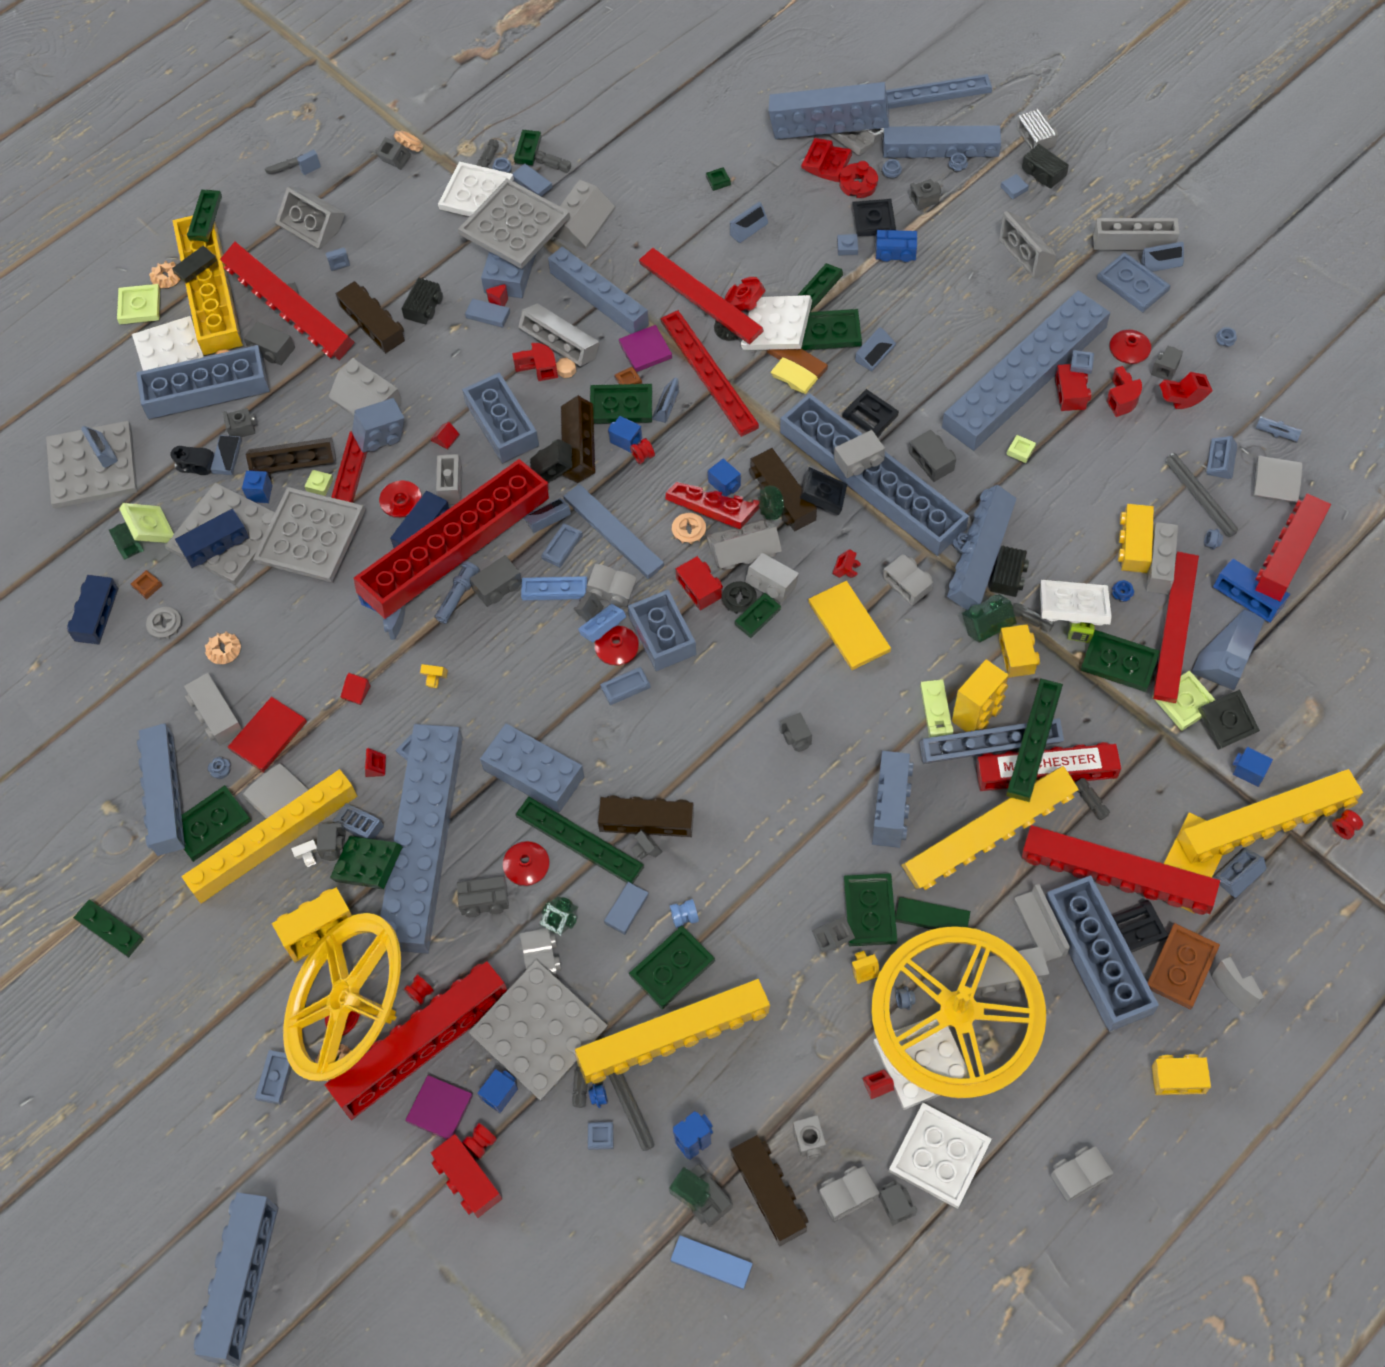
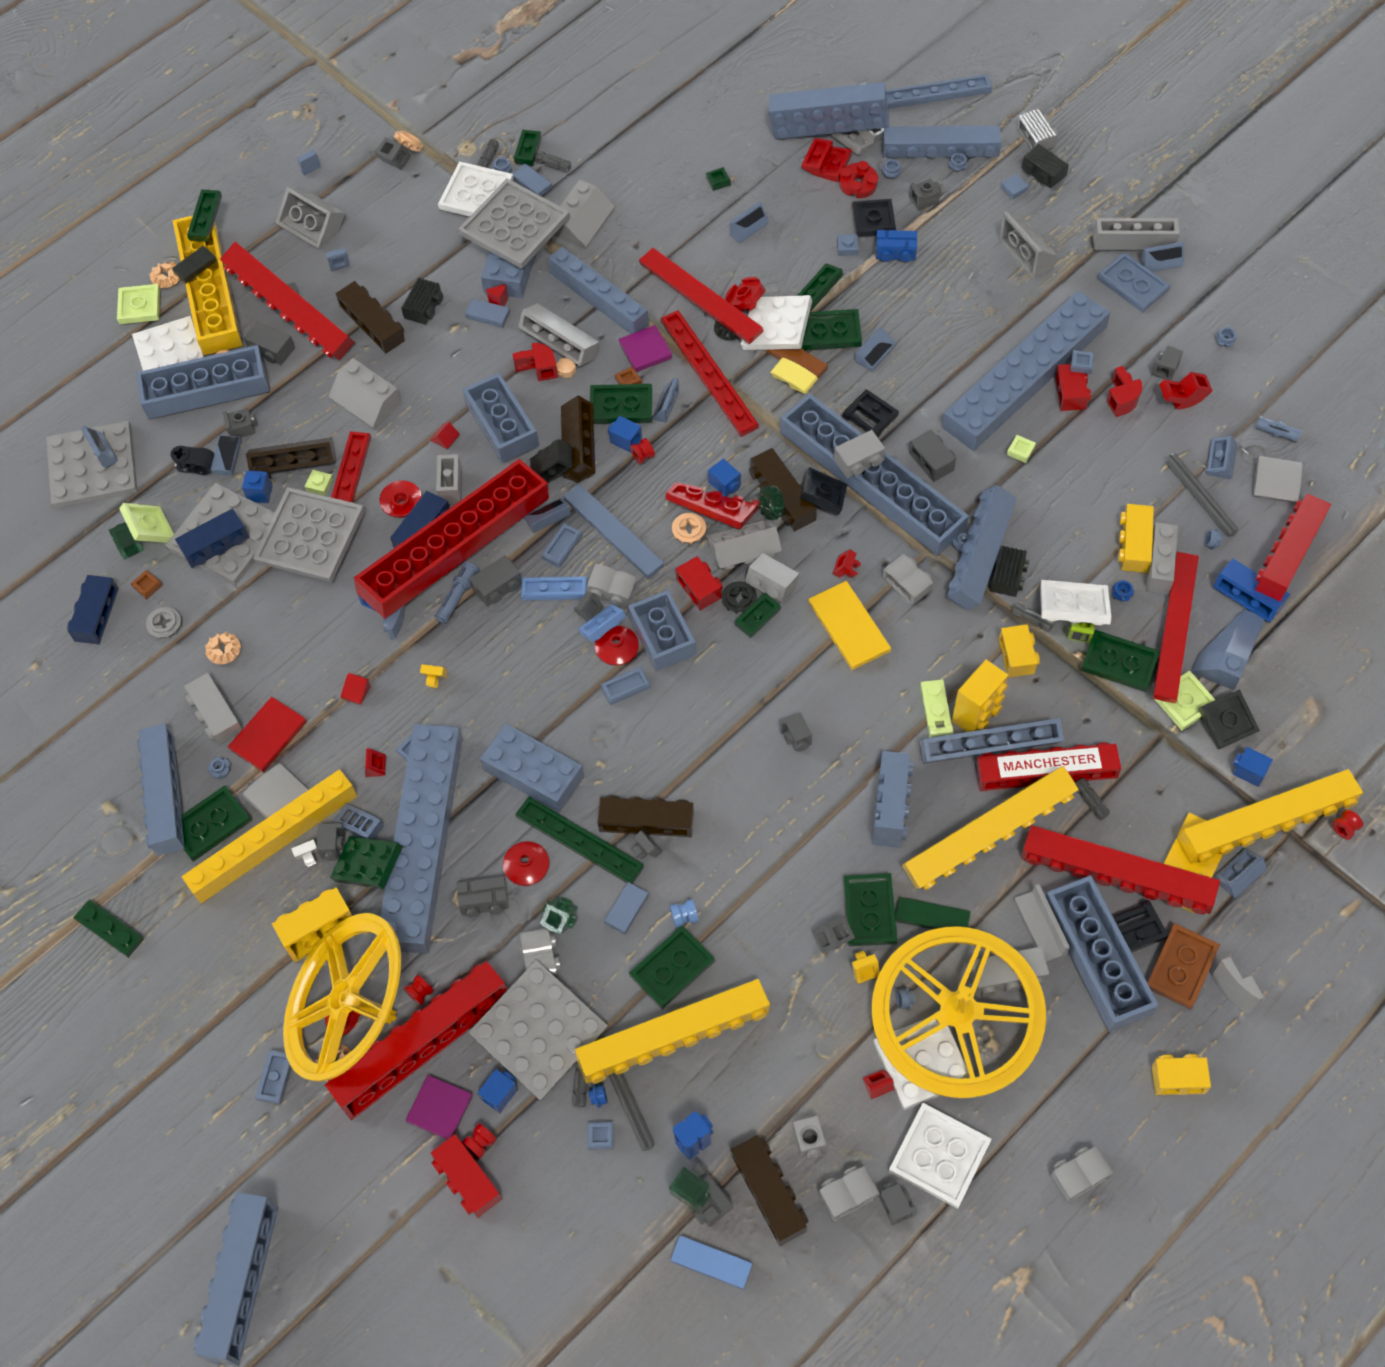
(282, 165): dark grey piece -> none
(378, 425): sand blue brick -> none
(989, 617): clear green brick -> none
(1034, 740): dark green tile -> none
(1130, 346): red dish -> none

